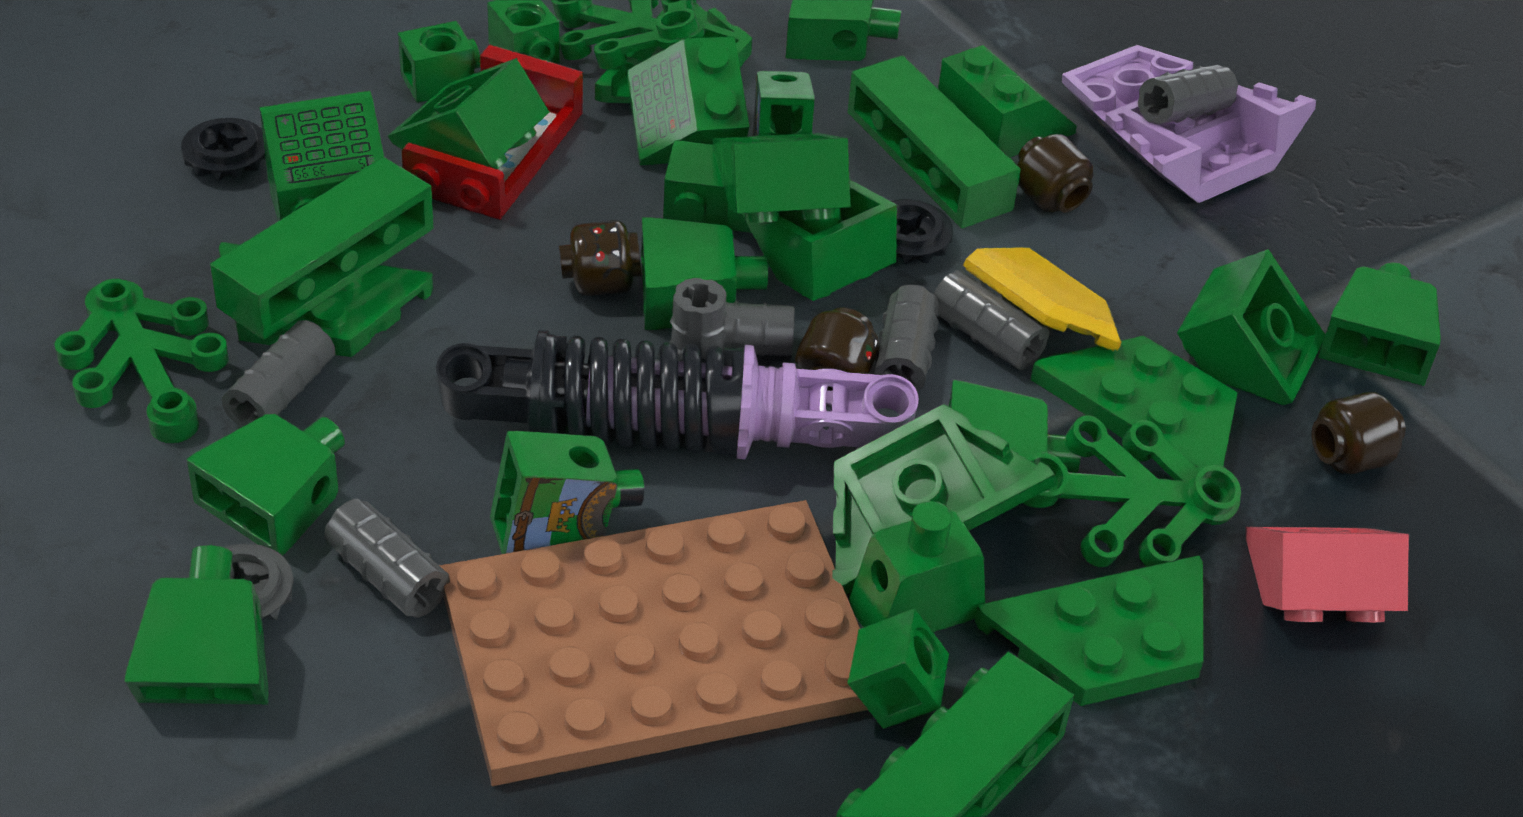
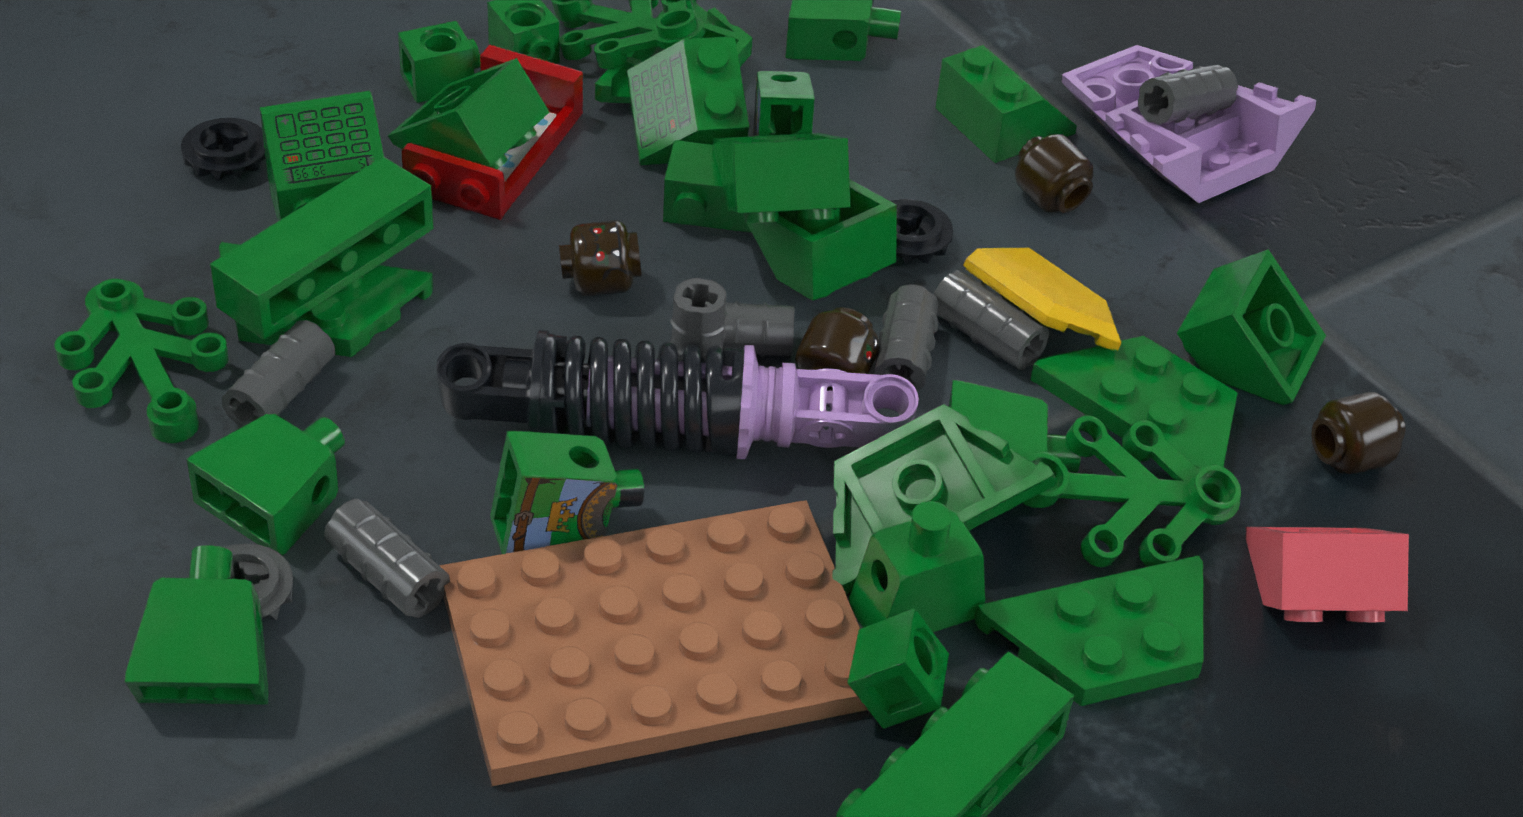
(690, 250): green torso -> none
(933, 141): green brick -> none
(1385, 324): green torso -> none

